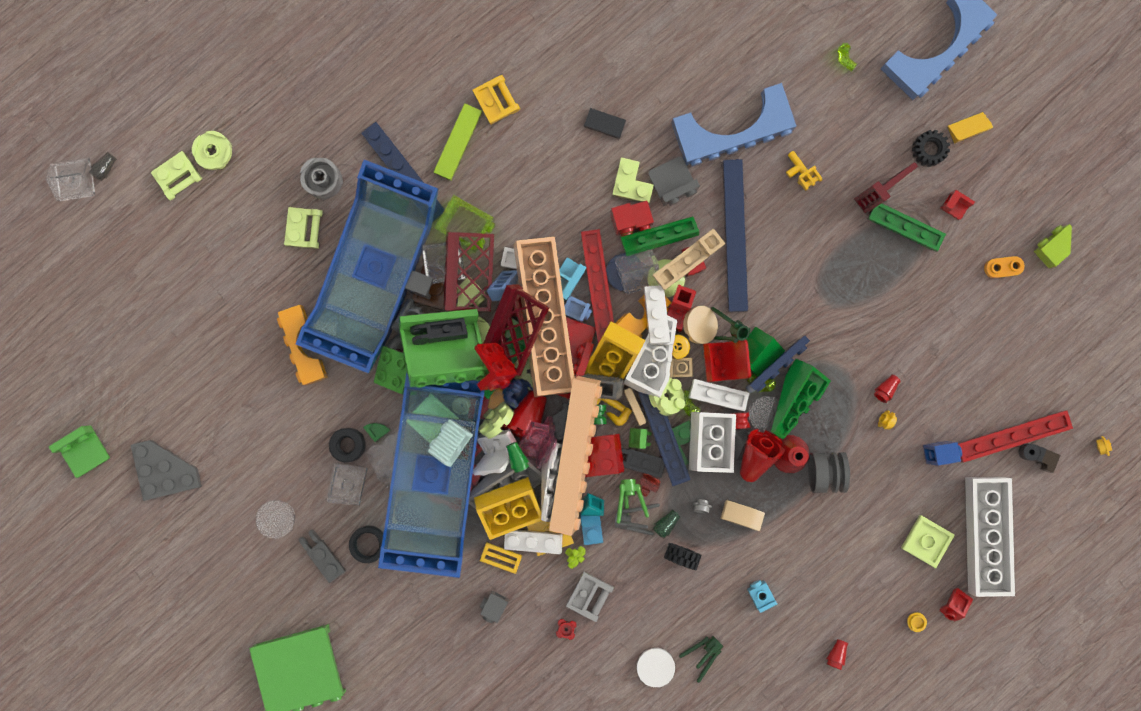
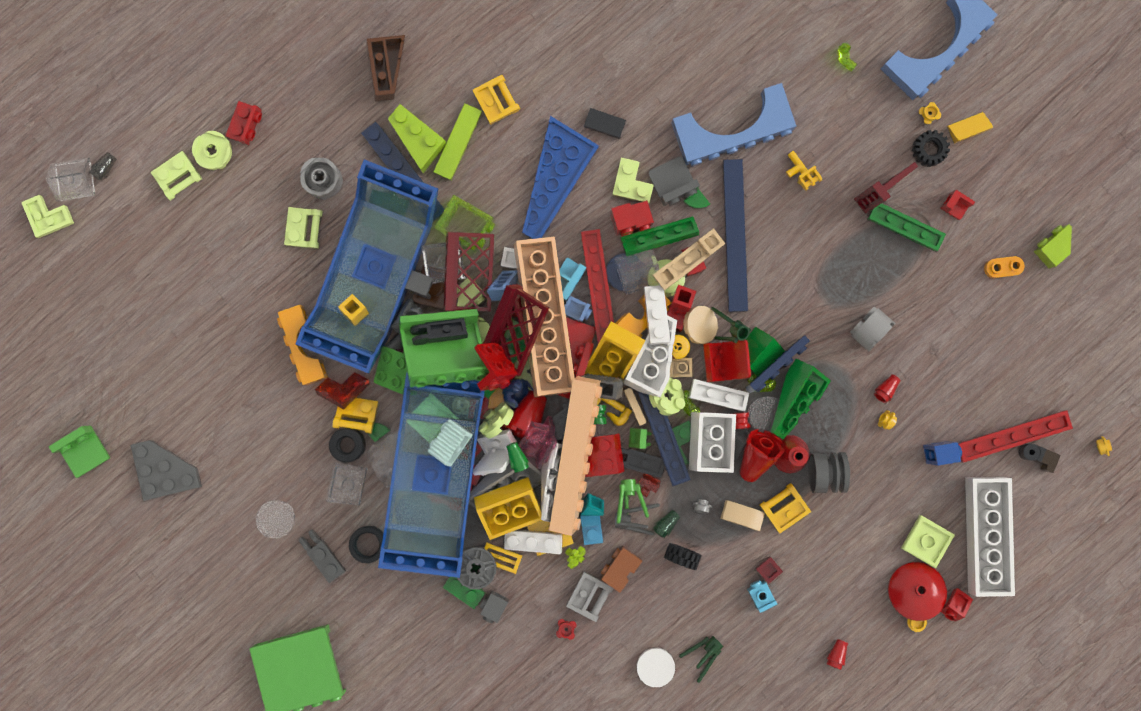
(44, 221): none -> yellowish green plate
(244, 123): none -> red bracket
(342, 393): none -> clear red plate
(353, 310): none -> yellow brick
(357, 409): none -> yellow plate
(384, 63): none -> reddish brown wedge
(417, 137): none -> lime wedge
(468, 596): none -> green plate
(487, 570): none -> dark grey wheel
(559, 169): none -> blue wing
(617, 571): none -> dark orange brick
(697, 201): none -> green tile
(768, 569): none -> dark red plate
(789, 513): none -> yellow plate
(873, 329): none -> light grey brick
(905, 596): none -> red dish
(930, 108): none -> yellow plate

